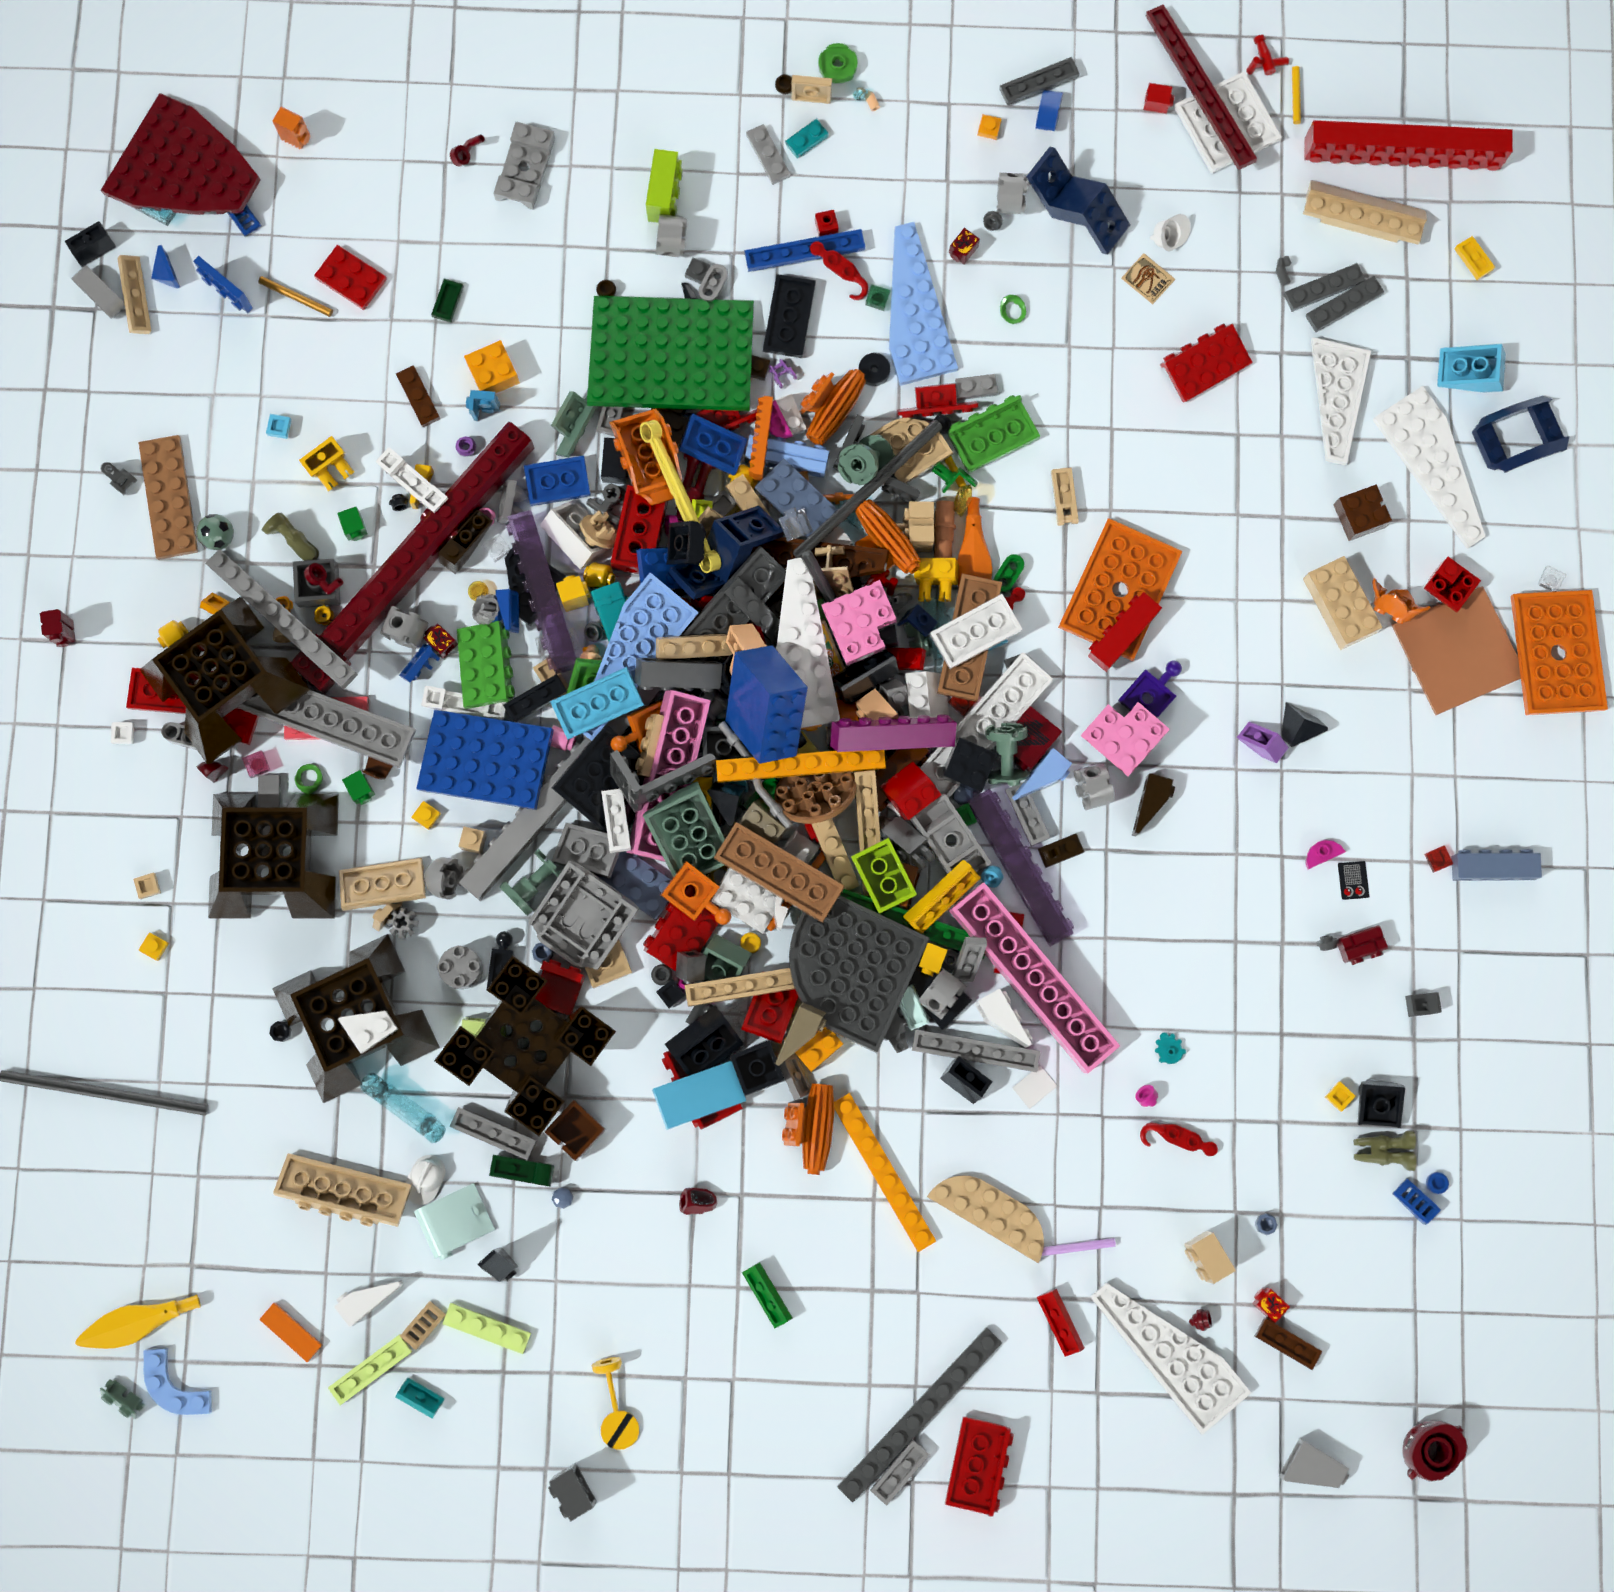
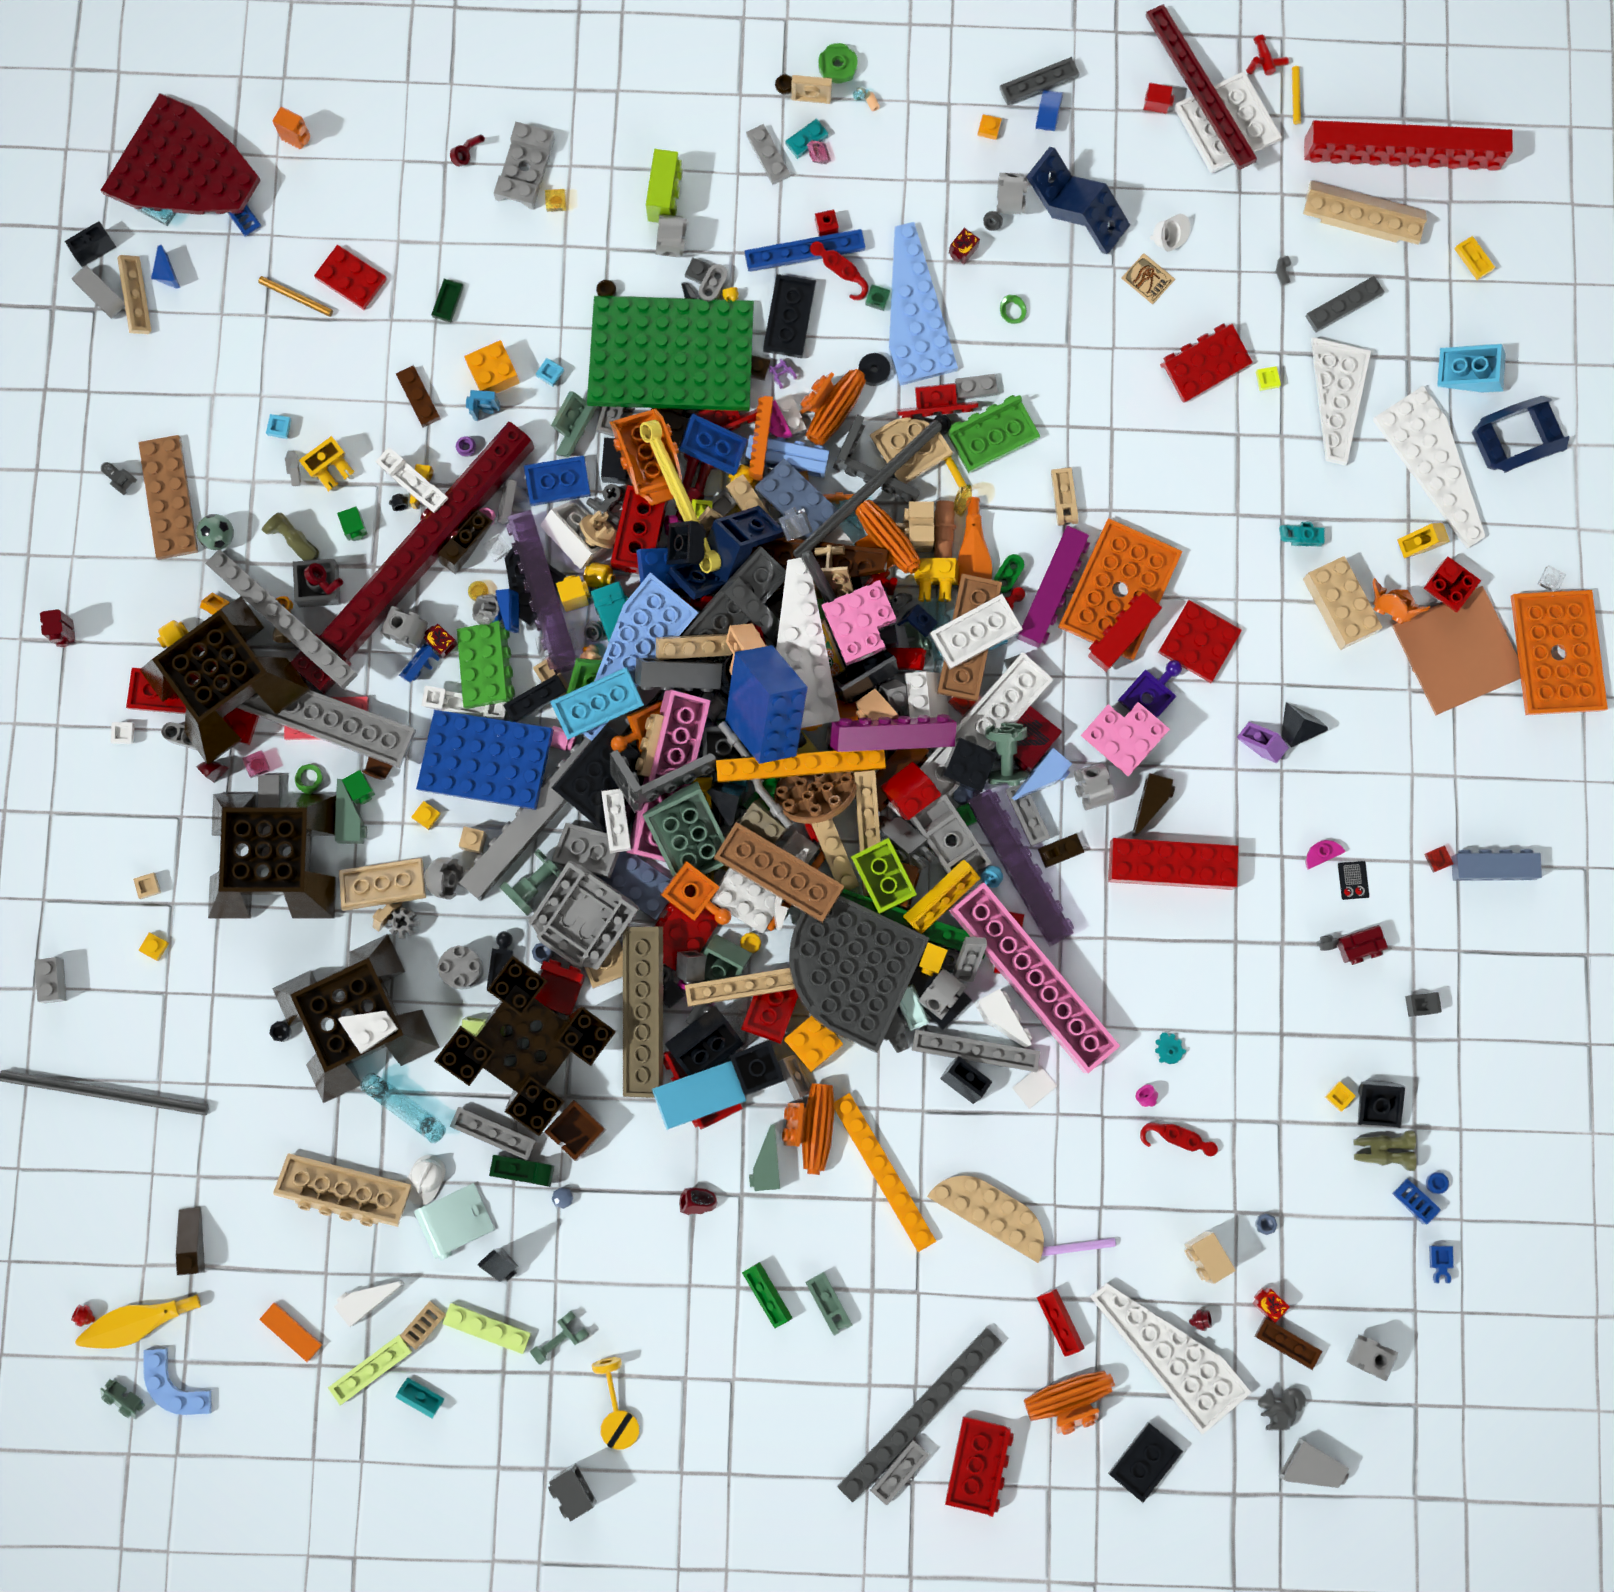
(50, 980): none -> light grey brick
(82, 1315): none -> red plate
(189, 1242): none -> dark brown slope
(222, 285): blue plate -> none
(293, 468): none -> light grey slope
(323, 620): yellow plate -> none
(348, 821): none -> sand green slope
(539, 1354): none -> sand green bar
(549, 372): none -> medium azure plate
(555, 200): none -> clear yellow plate
(642, 1011): none -> dark tan plate
(730, 294): none -> yellow hinge
(766, 1170): none -> sand green slope
(803, 1028): dark tan slope -> none
(818, 152): none -> clear pink plate
(828, 1302): none -> sand green plate
(862, 460): sand green piece -> none
(949, 476): green bracket -> none
(1053, 586): none -> magenta brick
(1070, 1401): none -> orange plate
(1145, 1462): none -> black plate
(1173, 864): none -> red brick
(1200, 641): none -> red plate
(1268, 378): none -> neon yellow plate
(1282, 1413): none -> dark grey animal
(1303, 534): none -> teal piece
(1324, 287): dark grey plate -> none
(1362, 512): reddish brown piece -> none
(1372, 1357): none -> light grey brick
(1423, 540): none -> yellow slope
(1441, 1258): none -> blue plate
(1451, 1450): dark red piece -> none

